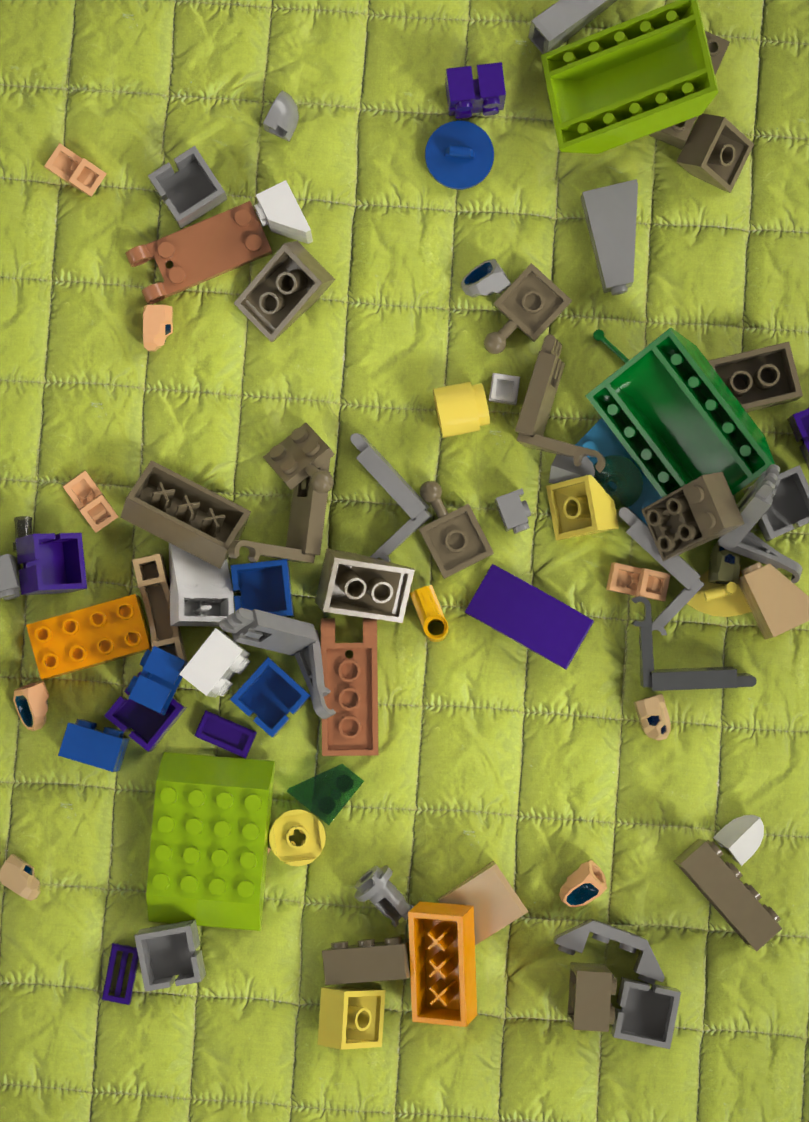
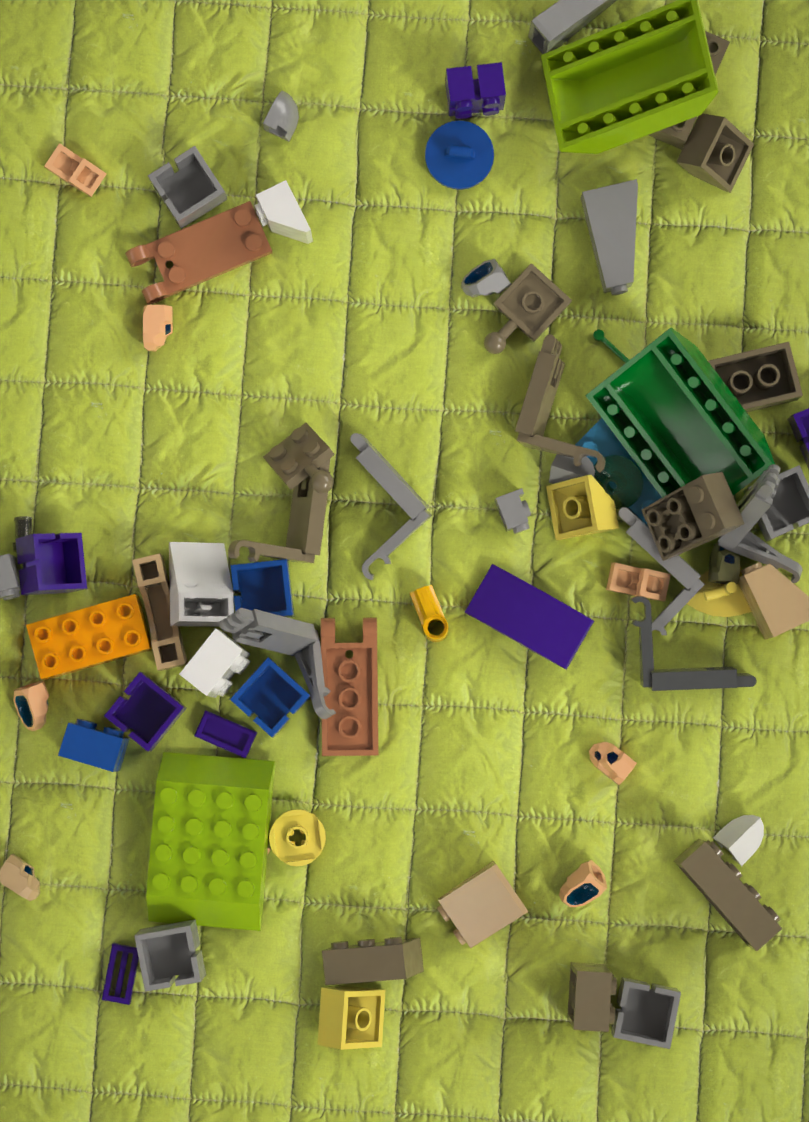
(90, 501): light nougat slope -> none
(157, 680): blue piece -> none
(185, 514): dark tan brick -> none
(284, 290): dark tan slope -> none
(327, 792): clear green wing -> none
(363, 586): dark tan slope -> none
(382, 893): light grey piece -> none
(442, 963): light orange brick -> none
(454, 537): dark tan plate -> none
(461, 408): light yellow piece -> none
(504, 389): white tile -> none
(576, 937): light grey slope -> none
(611, 761): none -> light nougat rock
(654, 717): tan rock -> none

